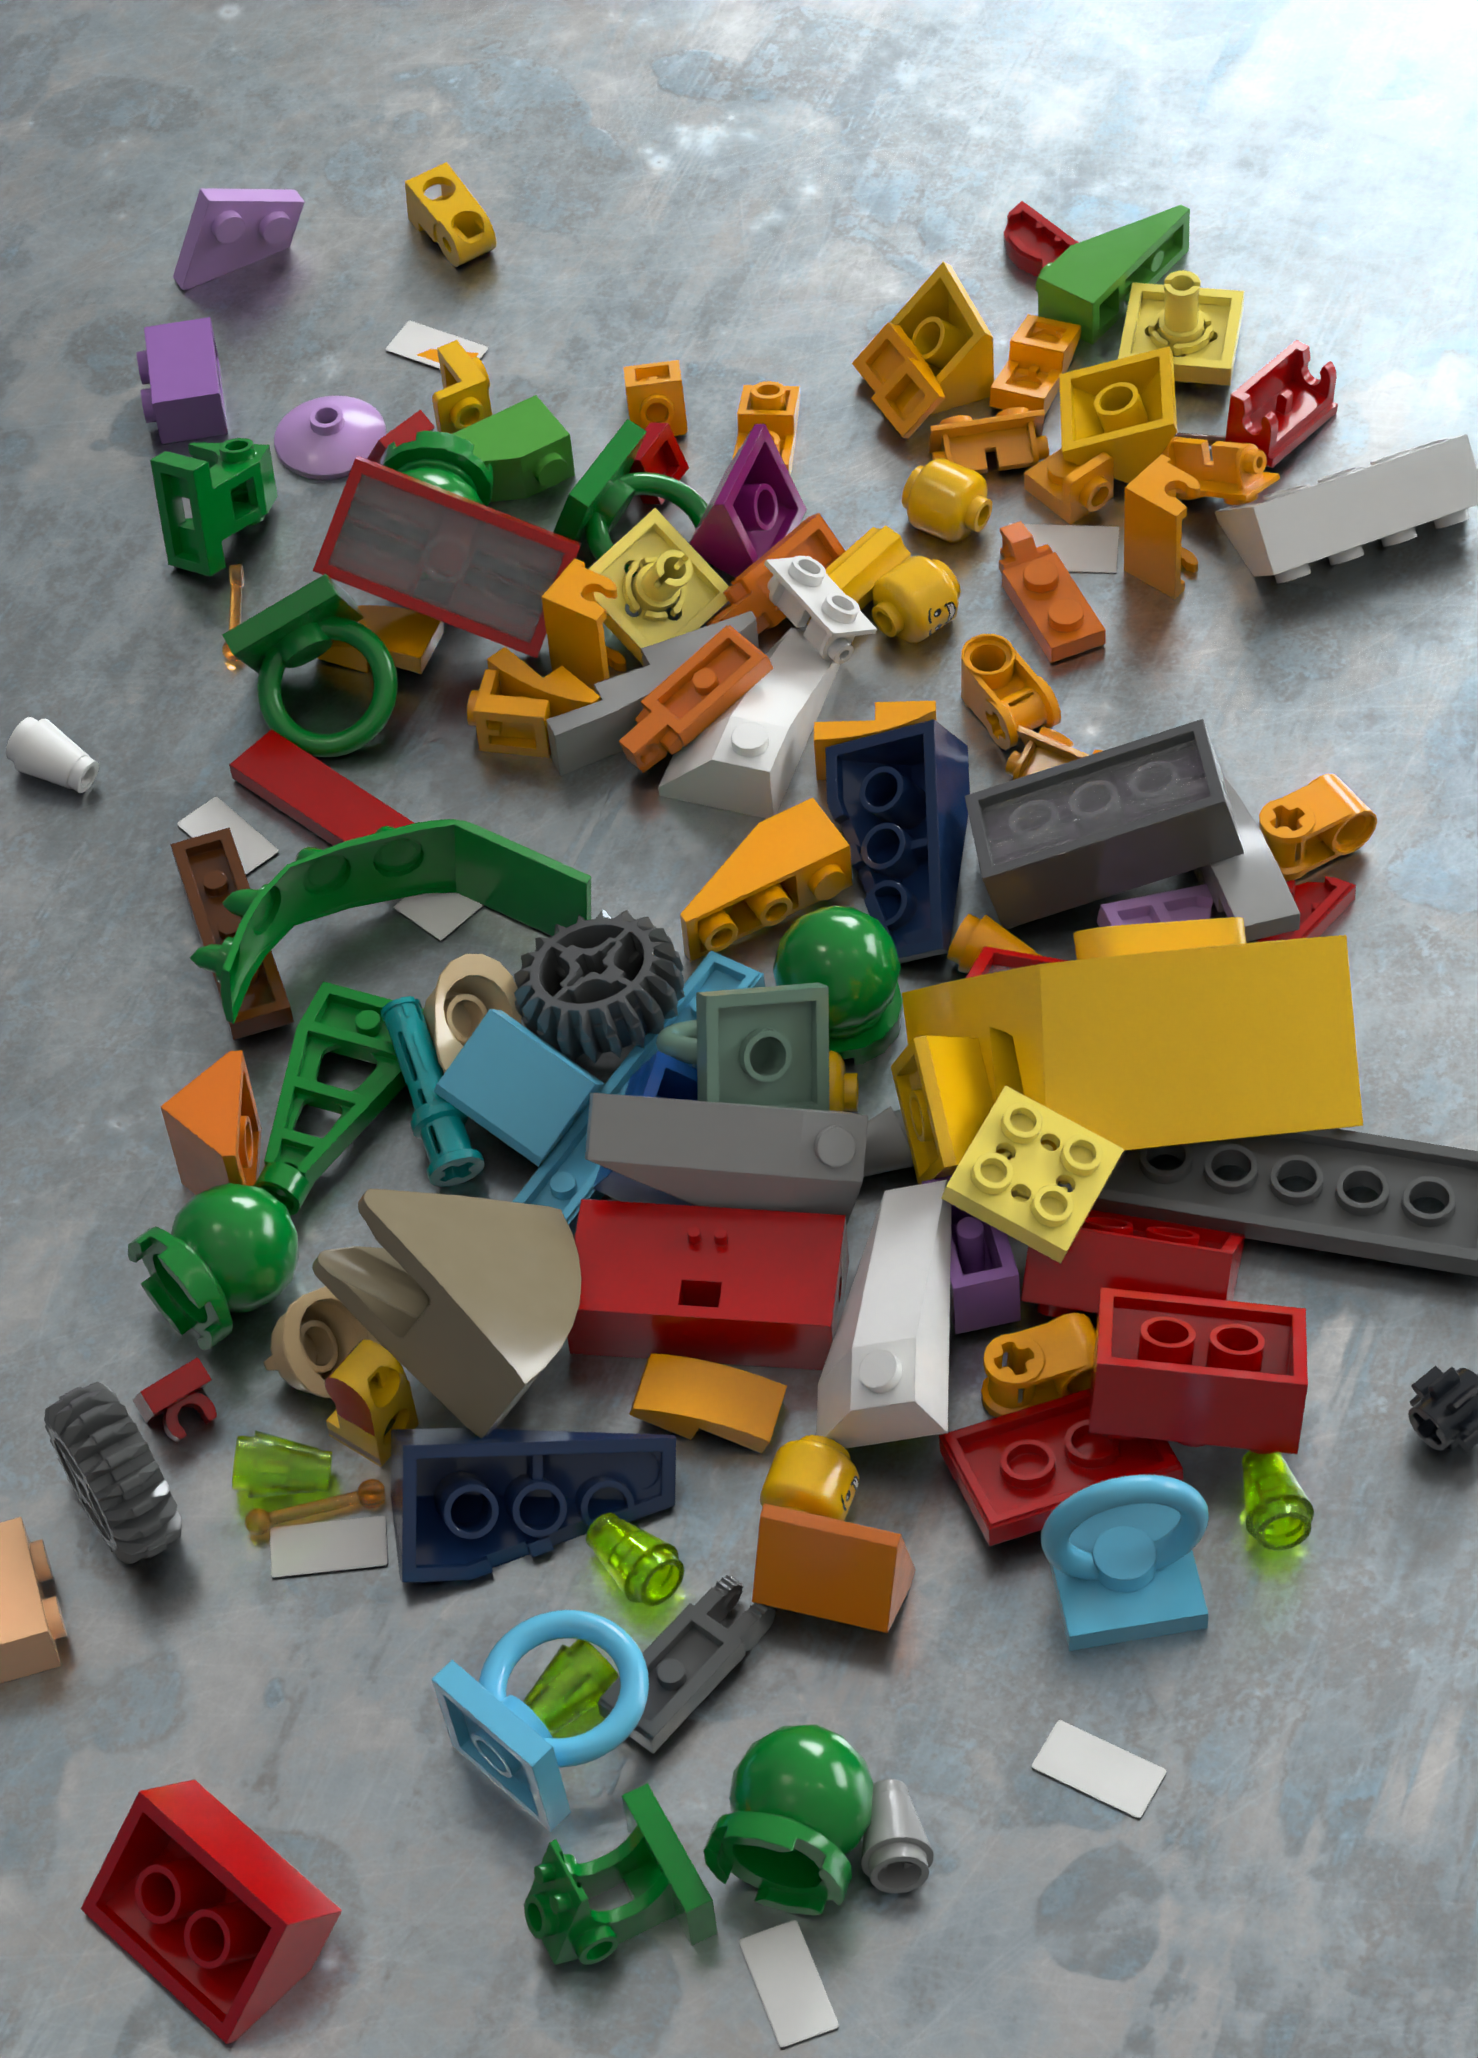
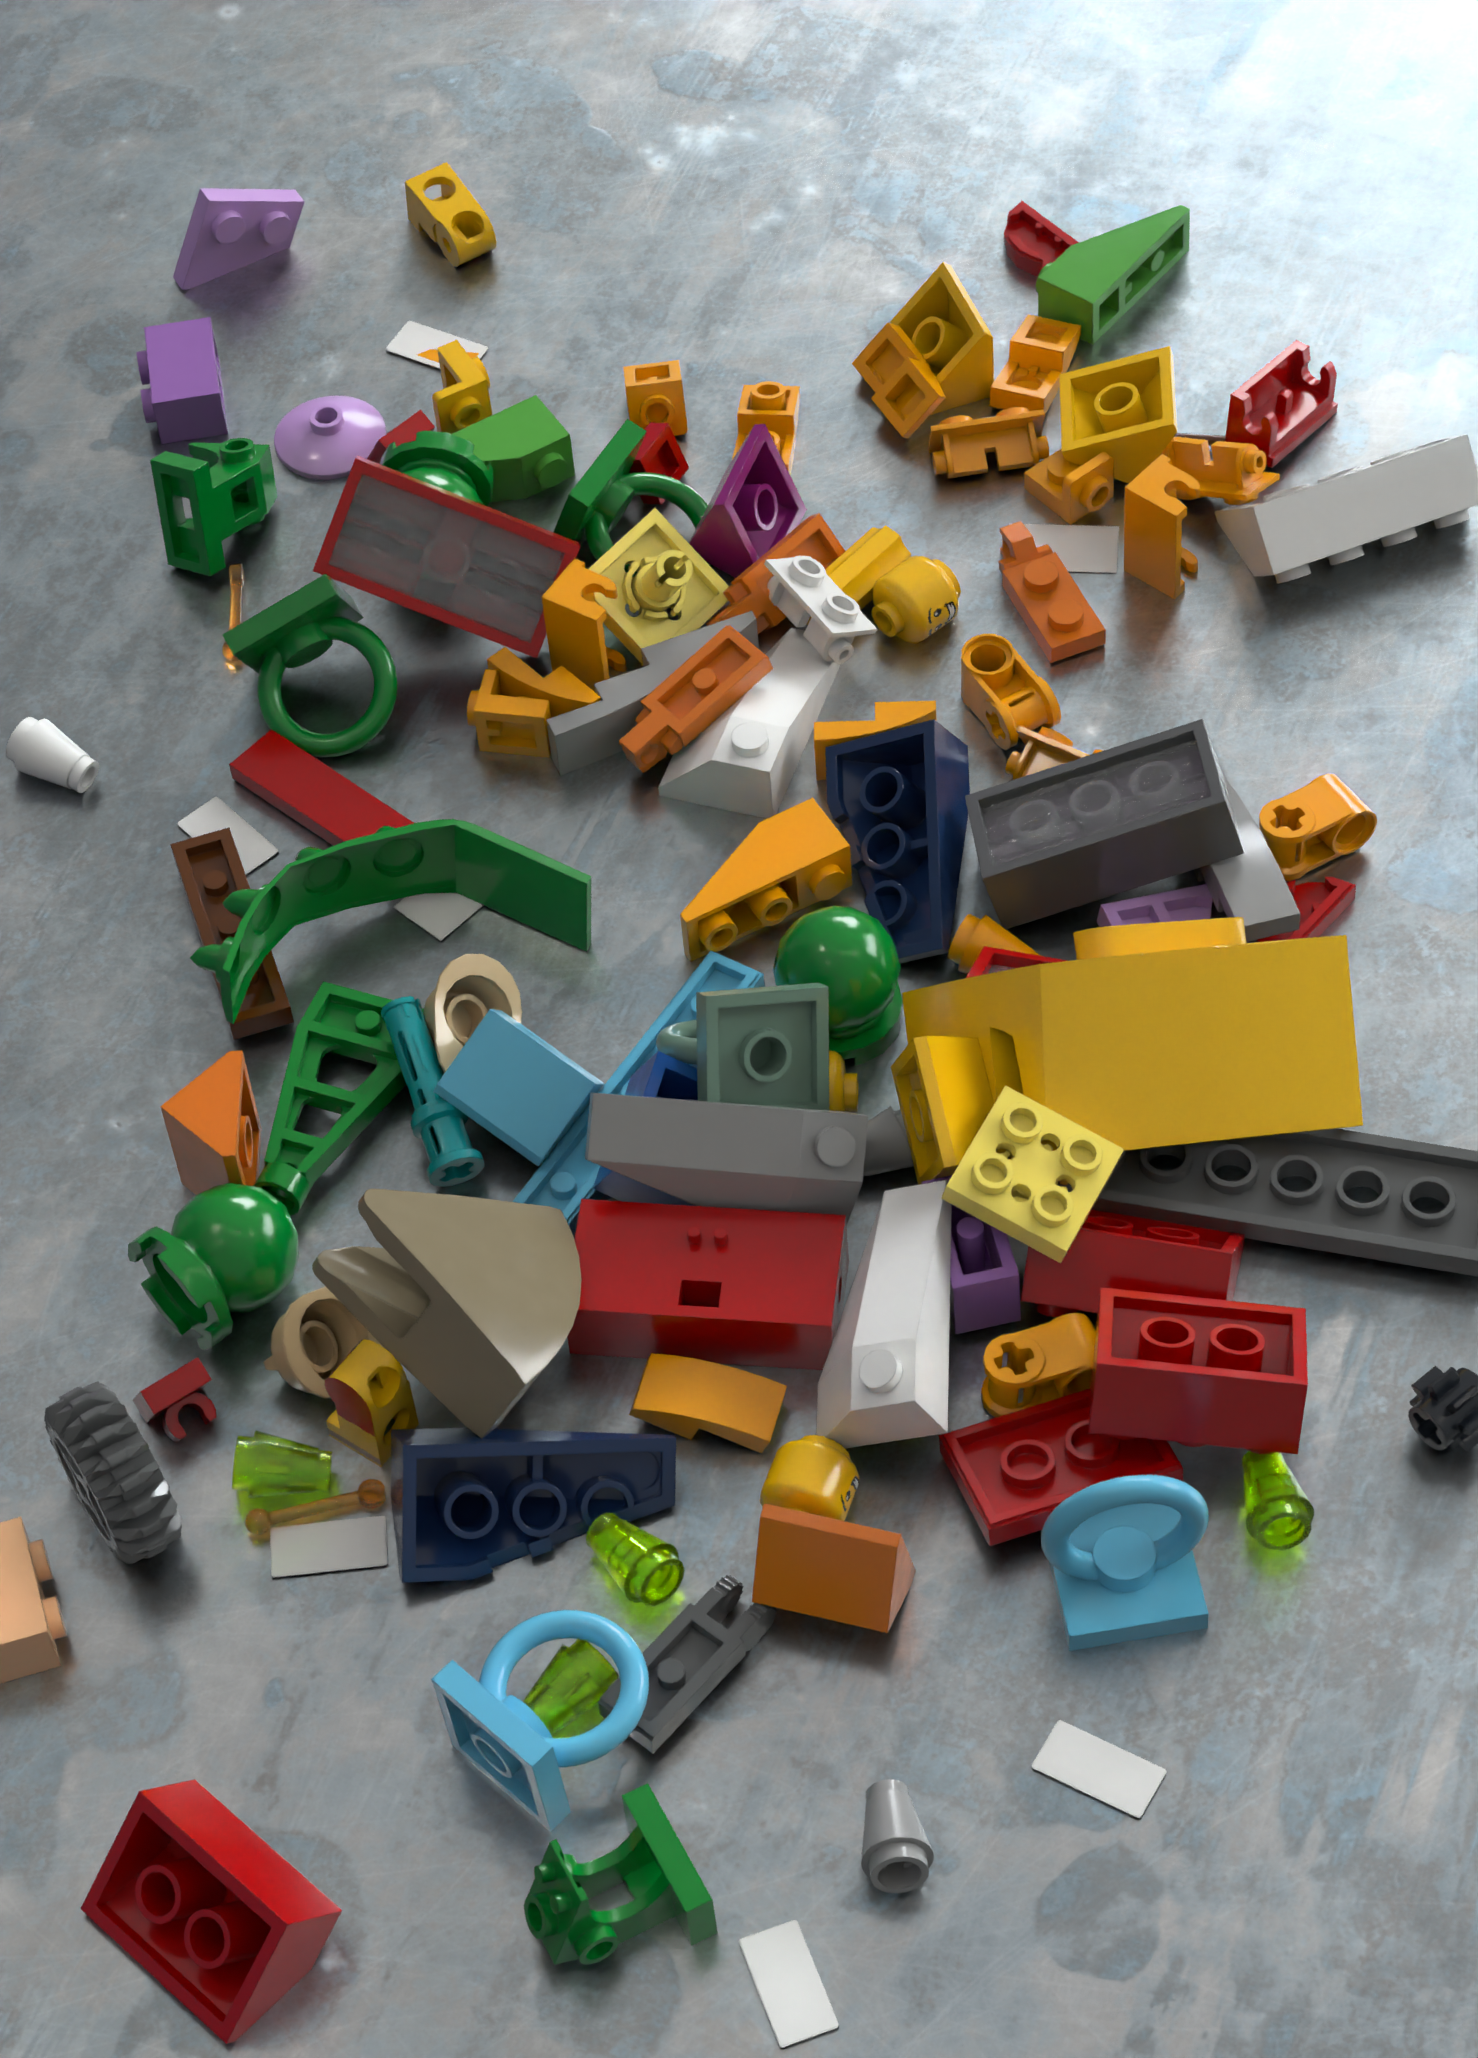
(406, 633): light orange slope -> none
(599, 985): dark grey gear -> none
(793, 1818): green tile -> none
(946, 500): yellow head -> none
(1191, 320): light yellow plate -> none

